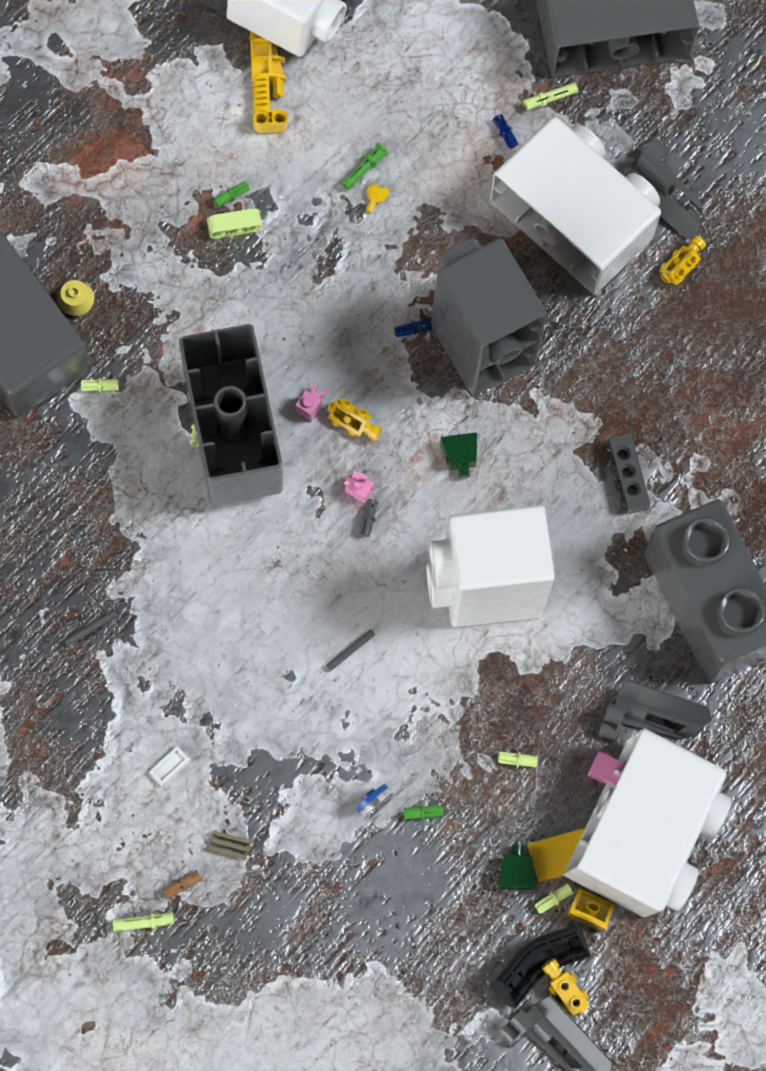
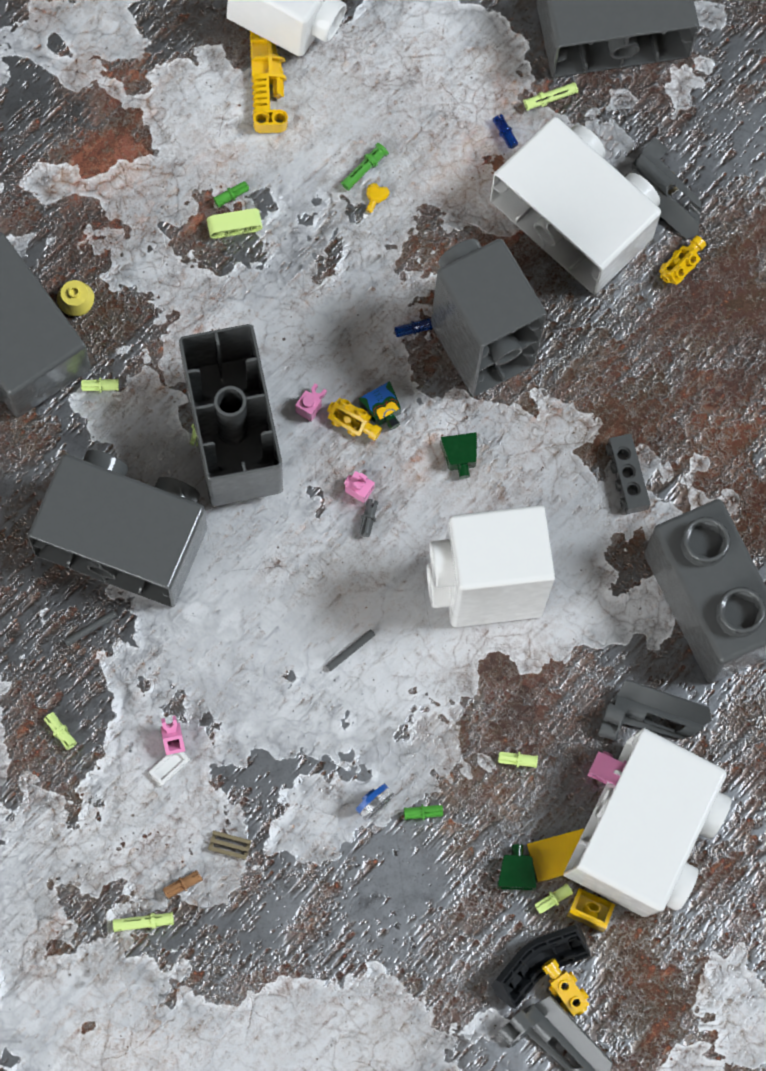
(60, 731): none -> yellowish green pin
(120, 526): none -> dark grey piece
(172, 737): none -> bright pink brick
(382, 405): none -> torso

